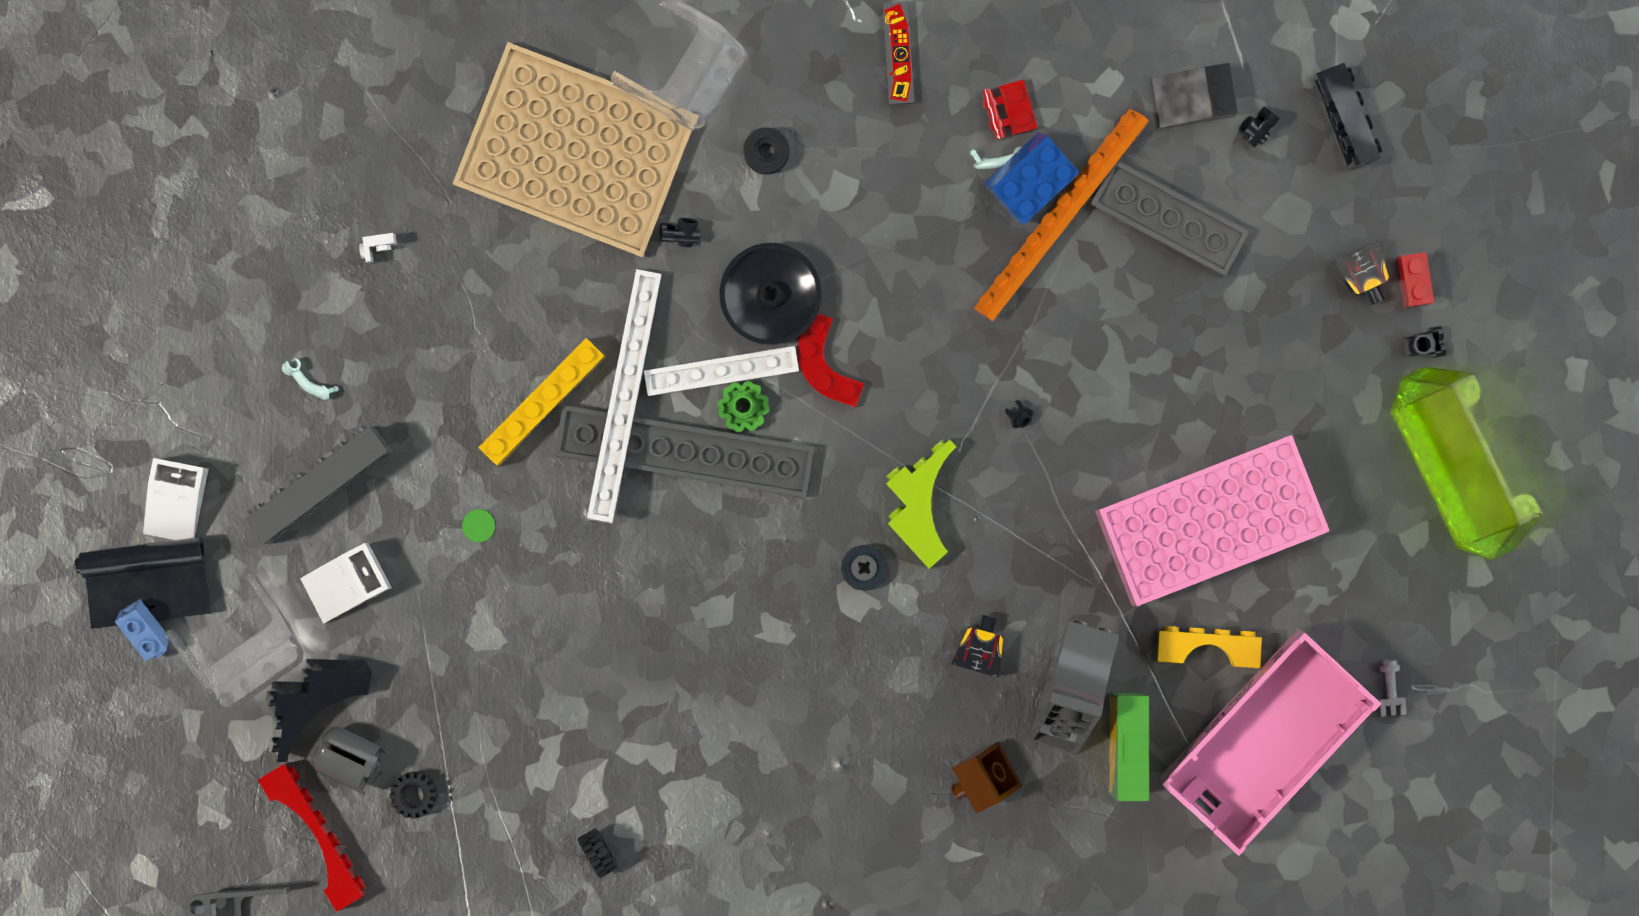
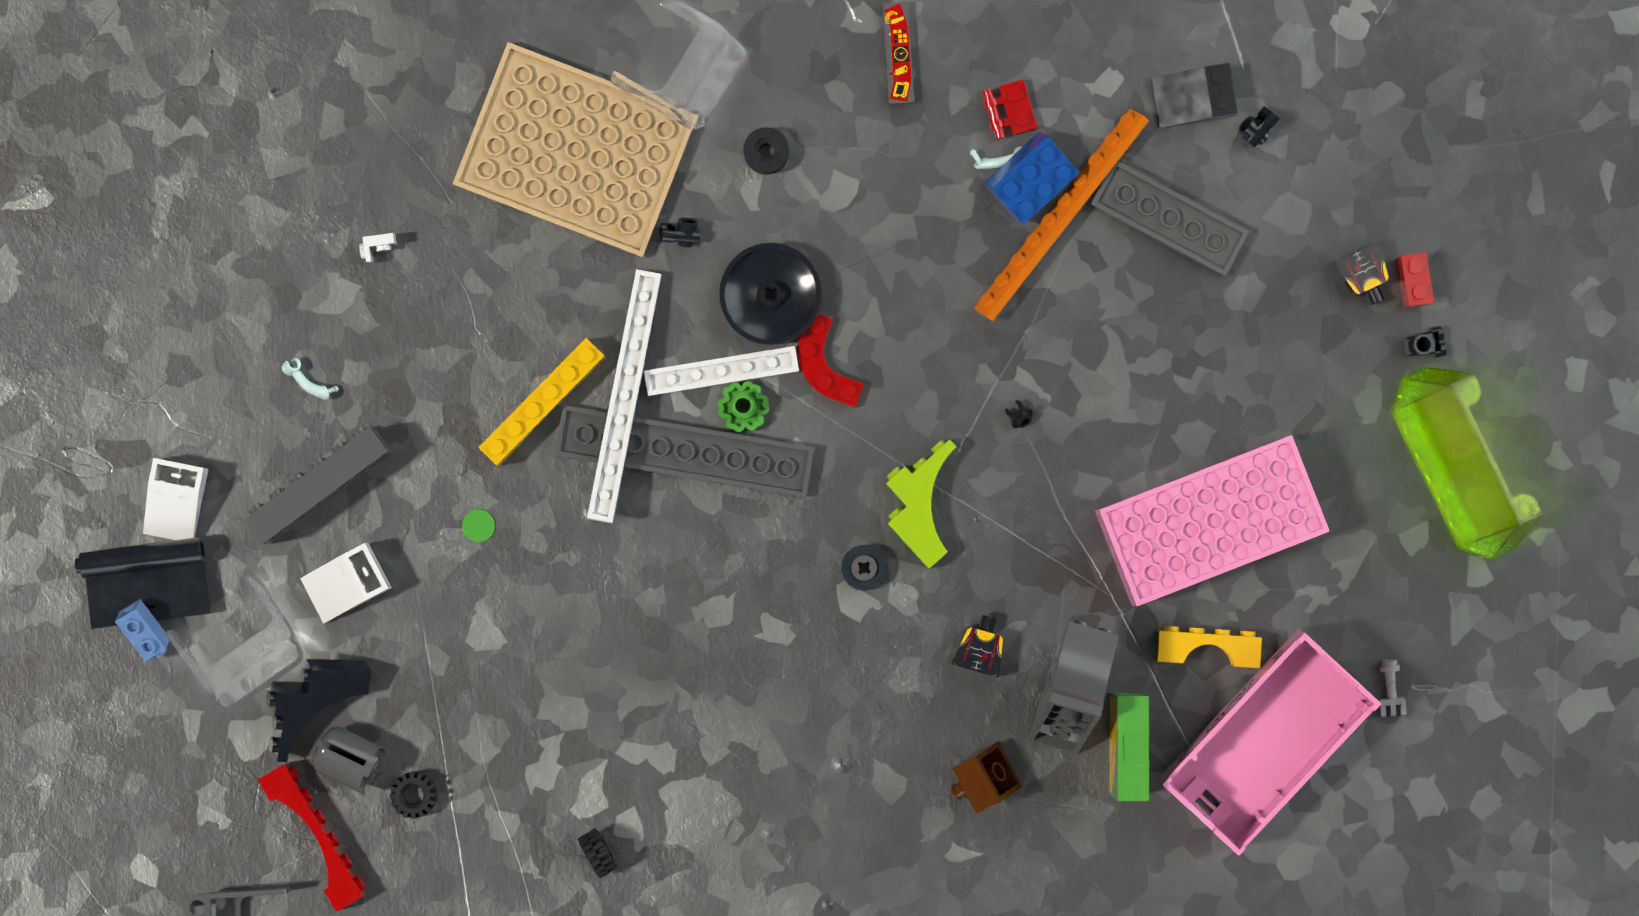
(1347, 117): black wedge -> none

